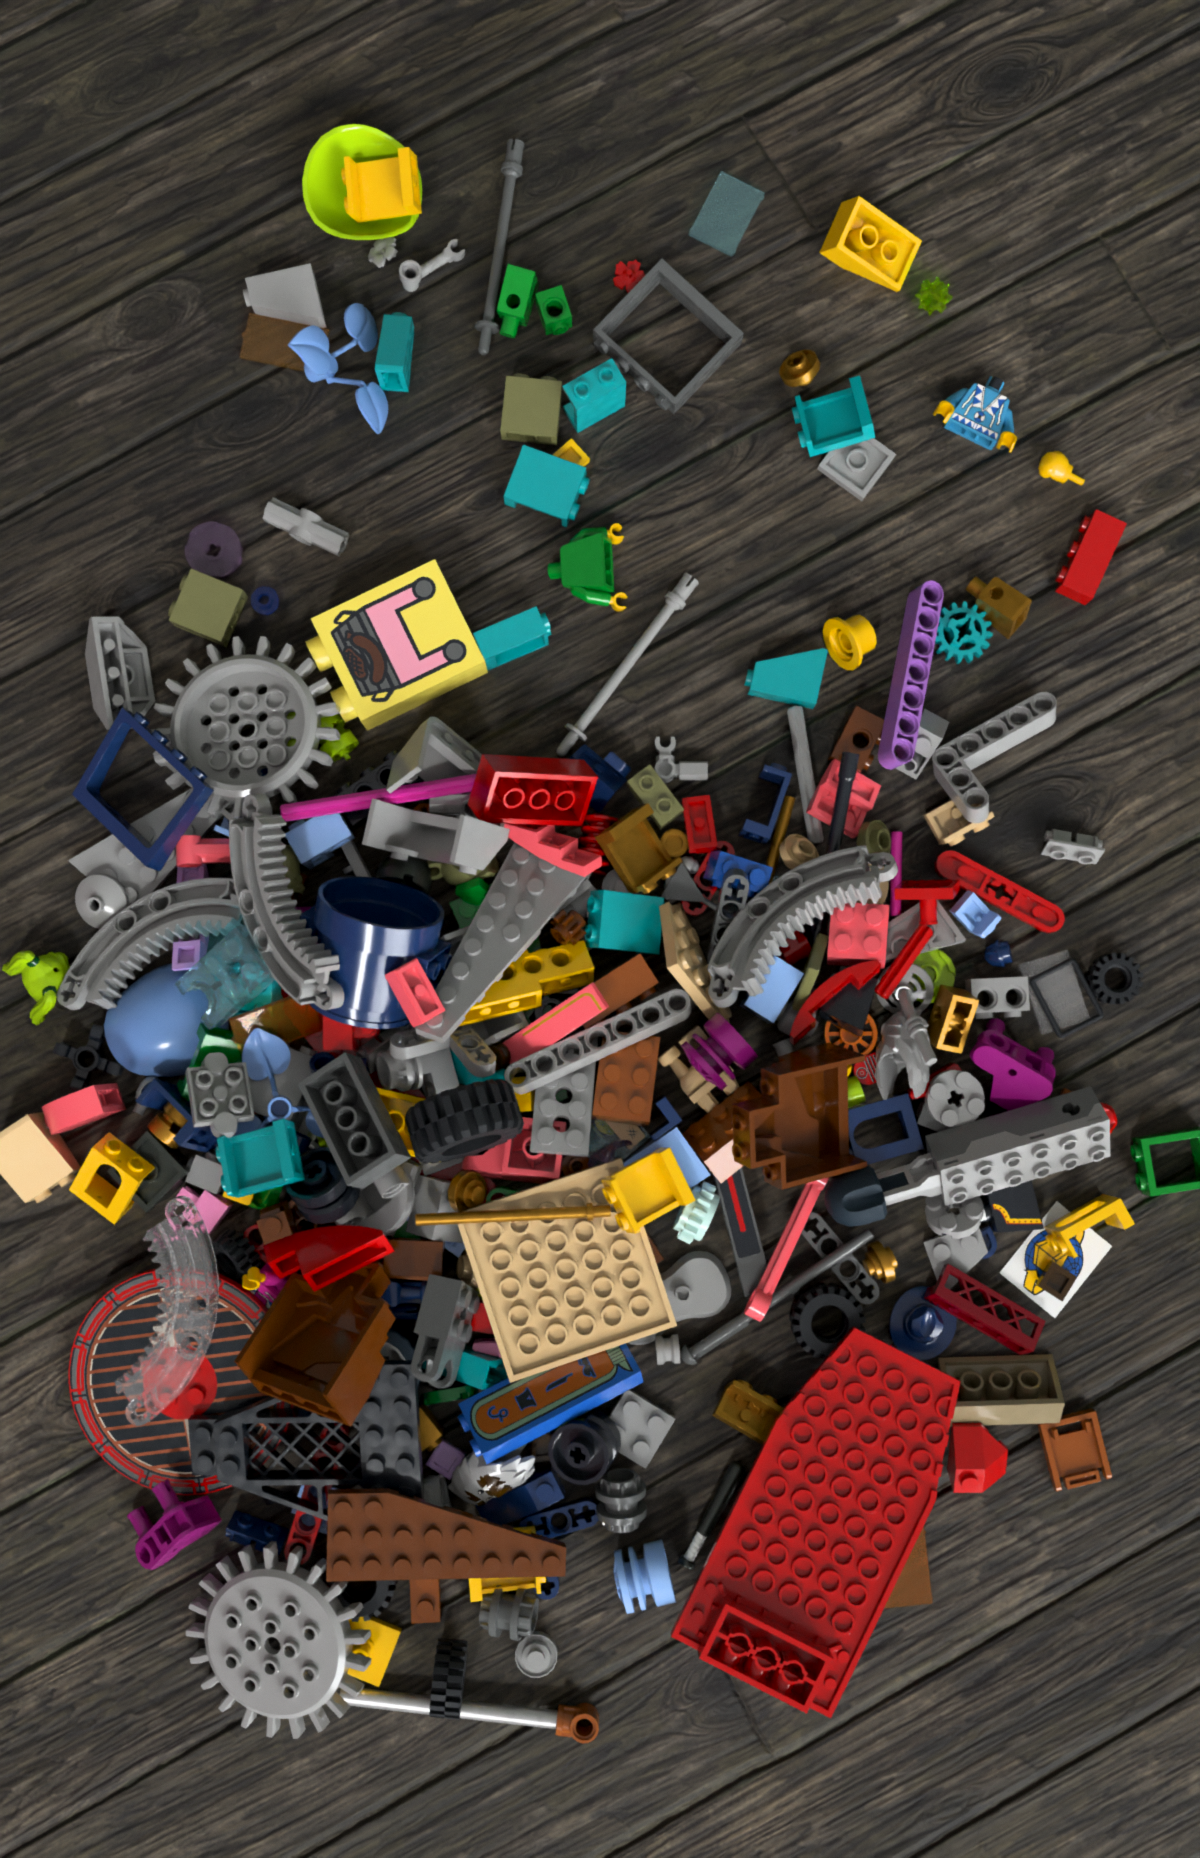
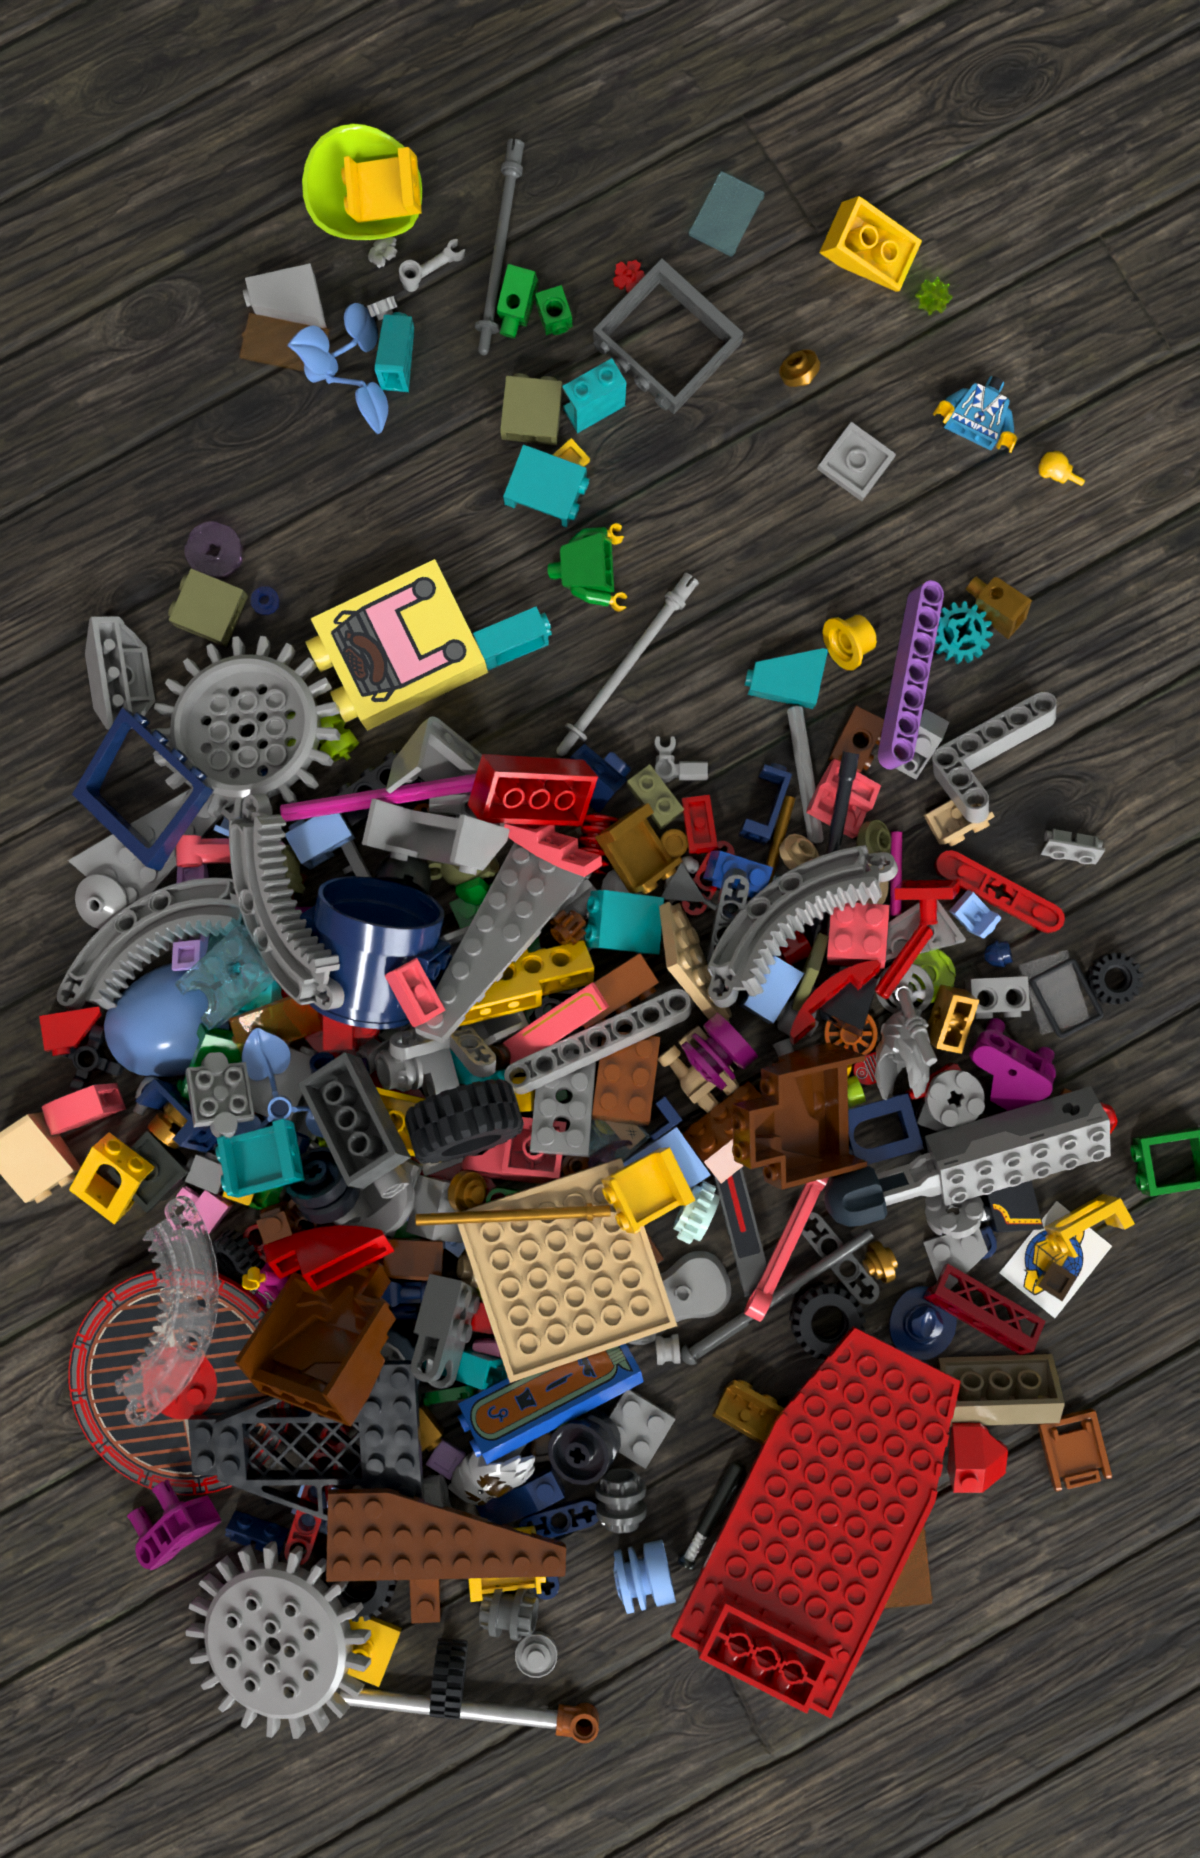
(39, 978): lime hair -> none
(67, 1029): none -> red slope
(305, 526): light grey piece -> none
(382, 307): none -> light grey plate
(834, 419): teal panel -> none
(1089, 556): red brick -> none

